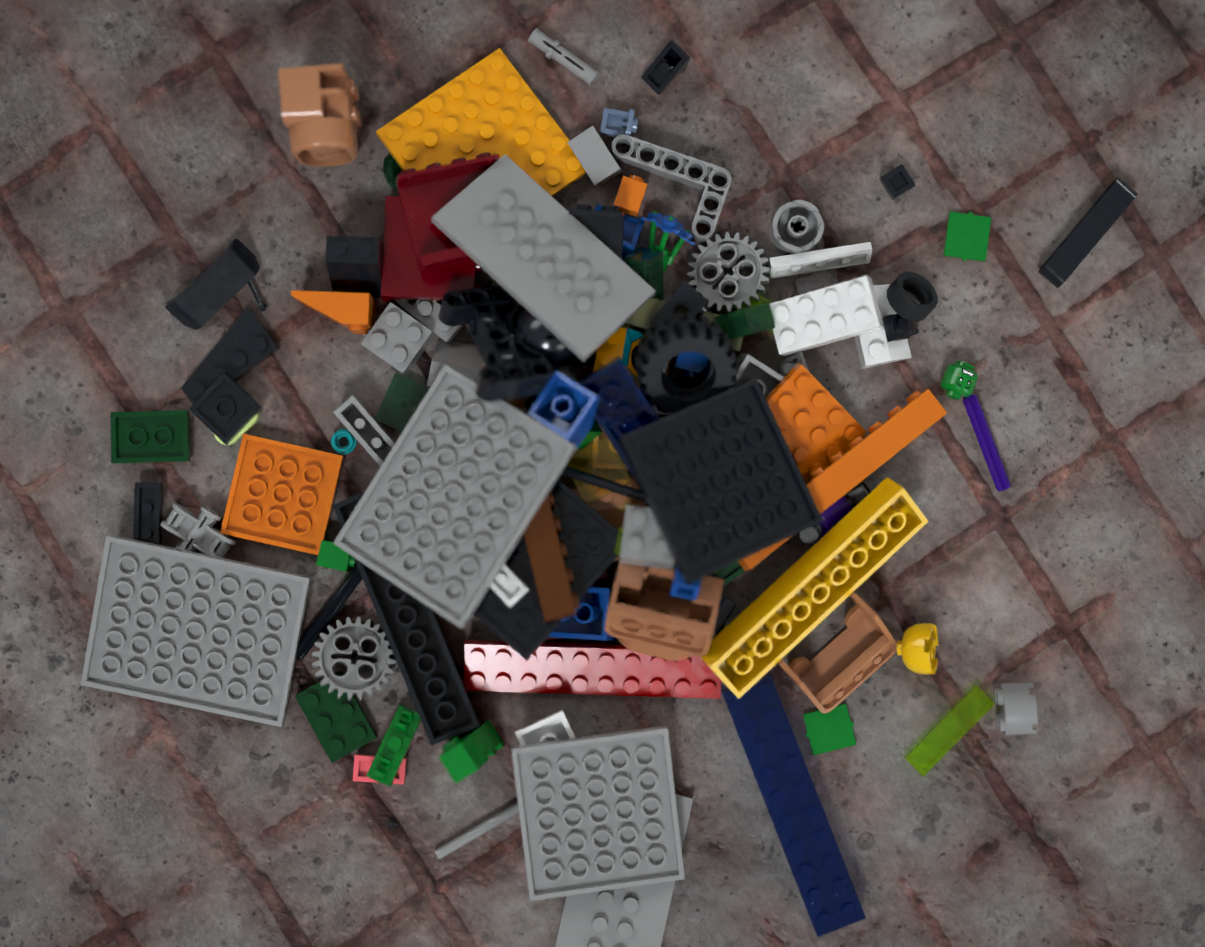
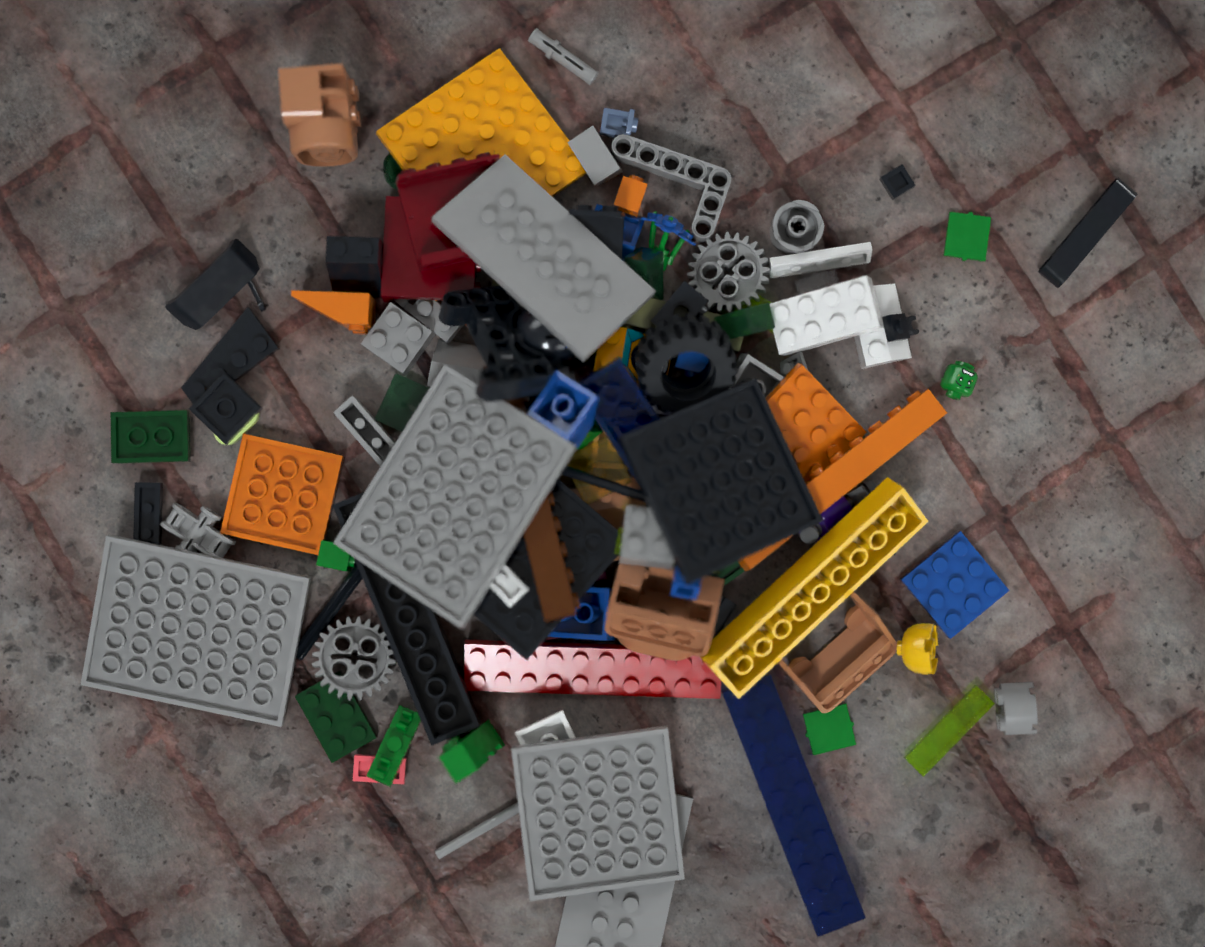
(335, 441): teal plate -> none
(666, 67): black slope -> none
(906, 306): black tyre -> none
(954, 584): none -> blue plate
(986, 442): dark purple axle -> none

